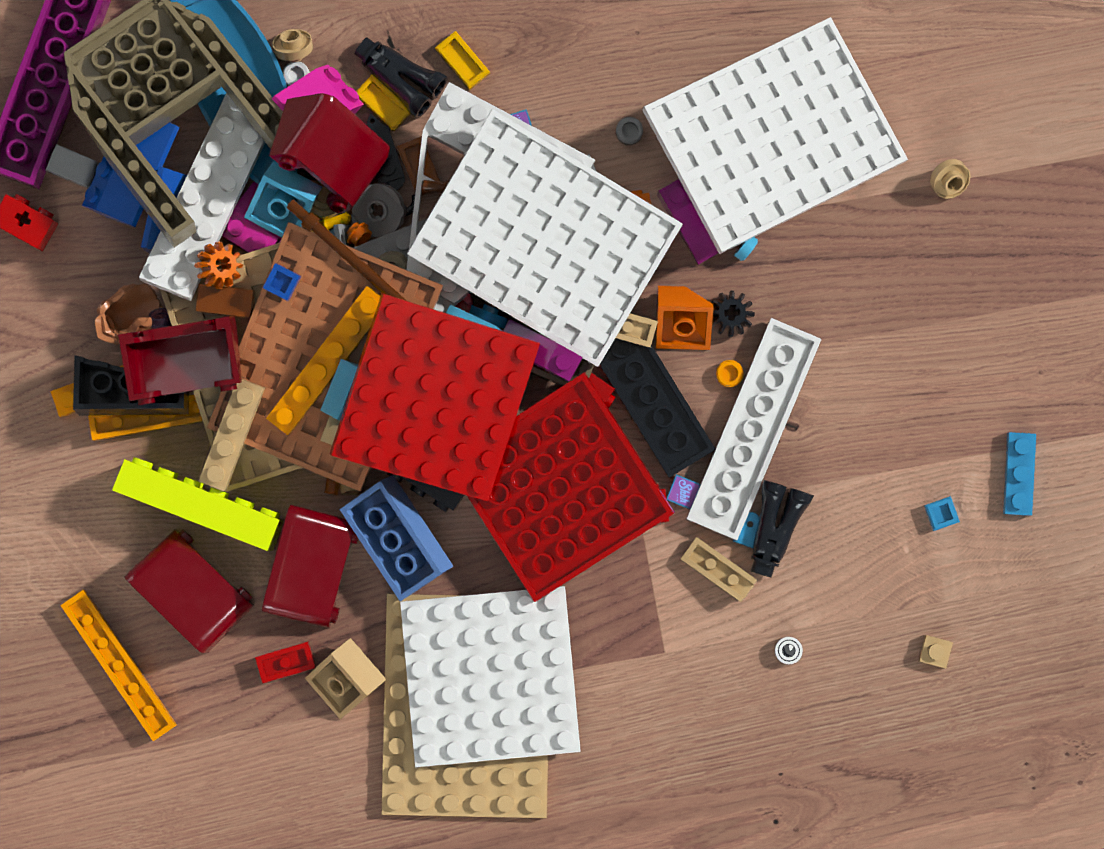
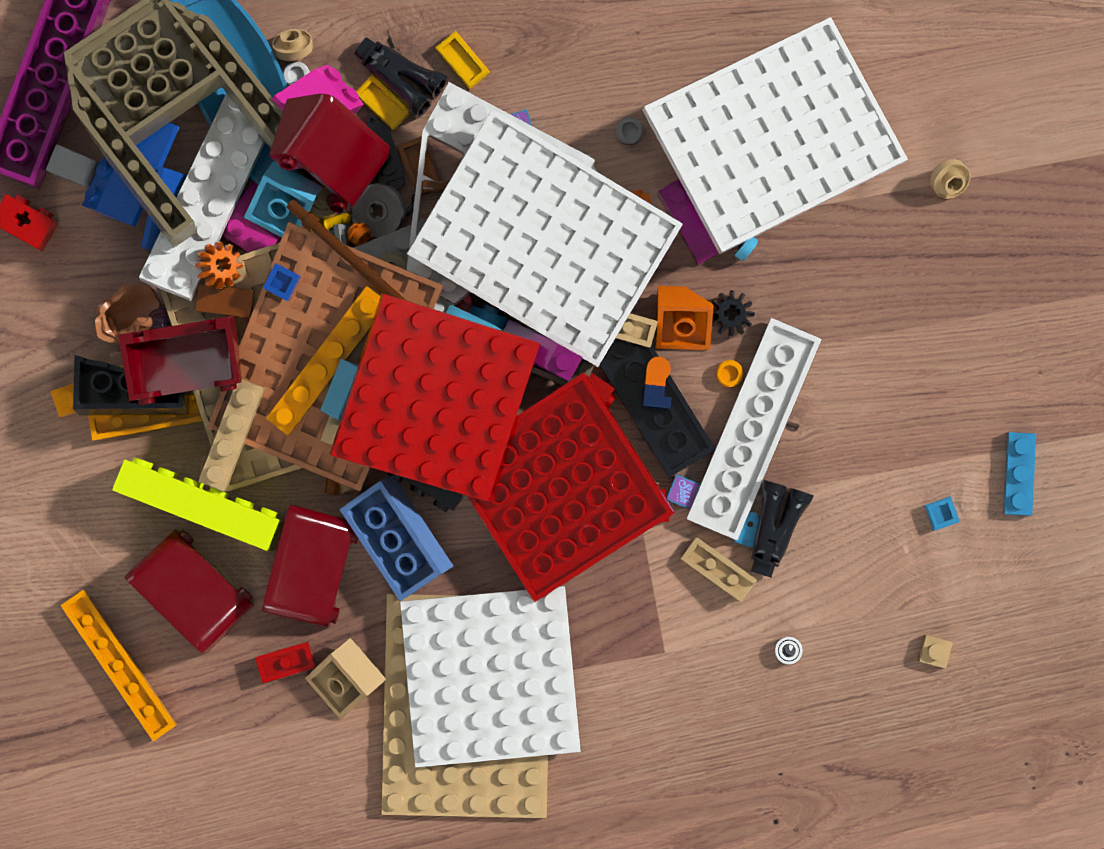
(654, 389): none -> leg

